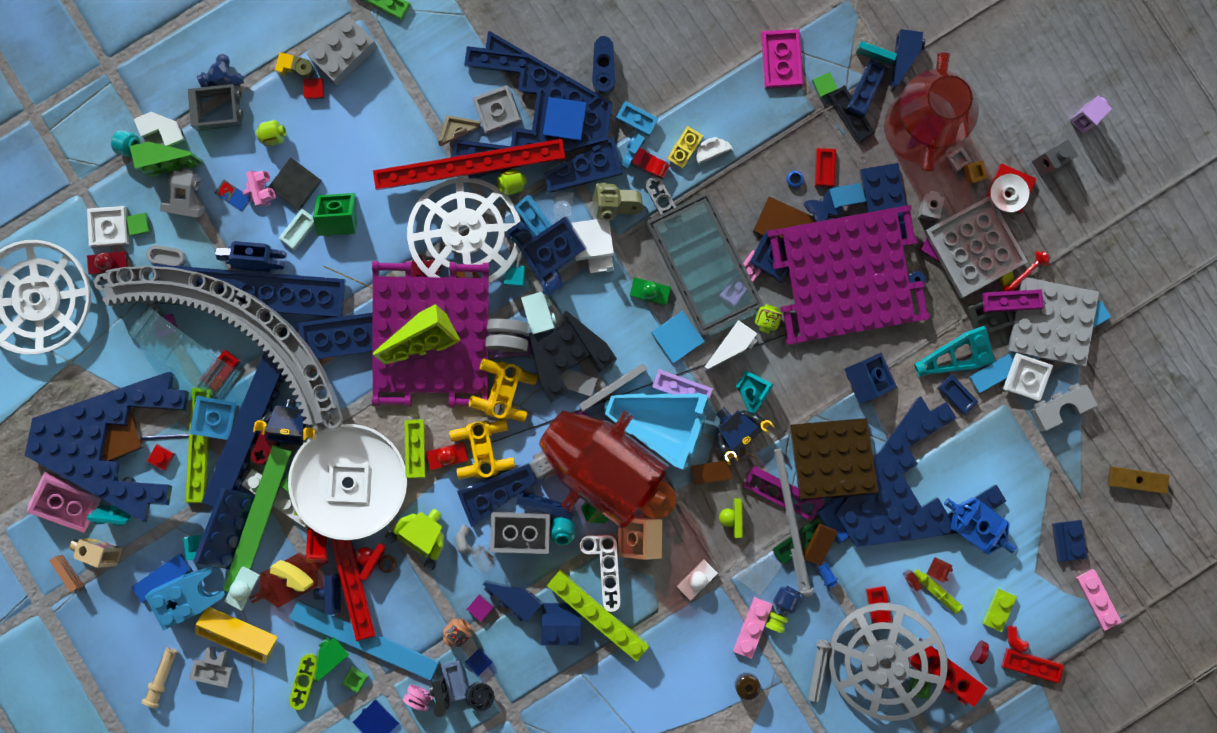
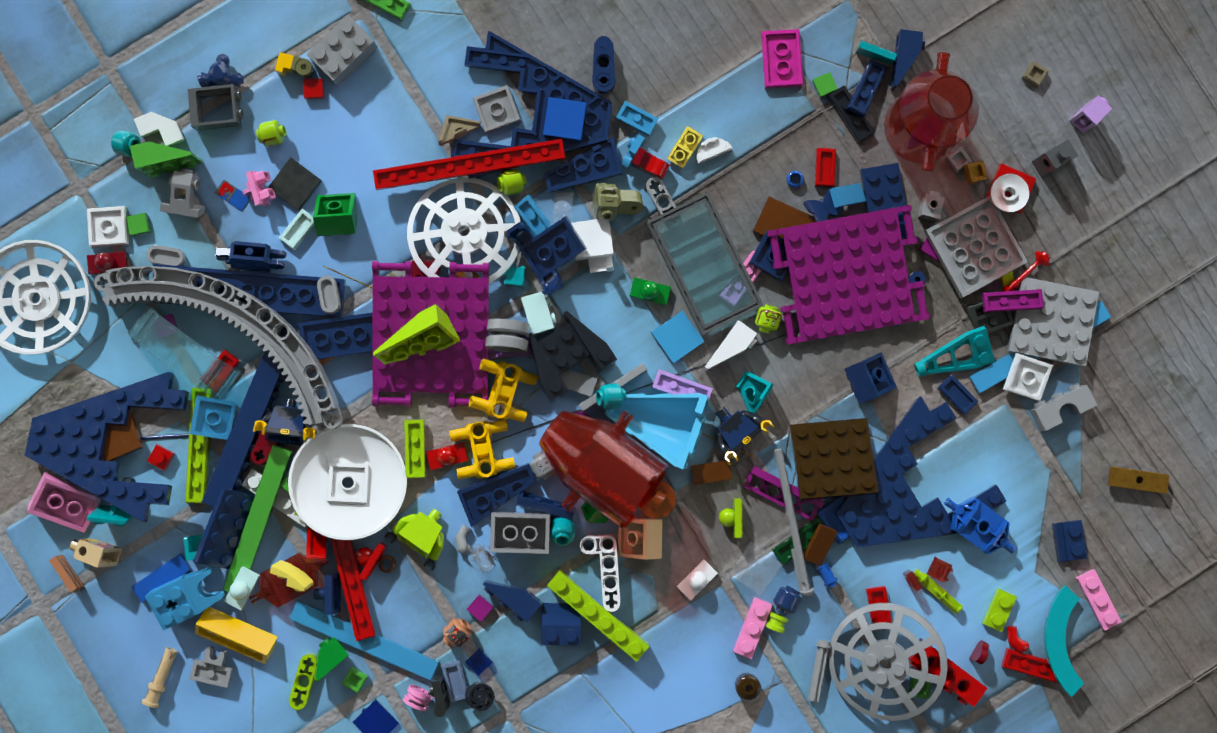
(328, 295): none -> light grey tile
(610, 396): none -> teal head
(1035, 74): none -> dark tan tile
(1056, 640): none -> teal tile

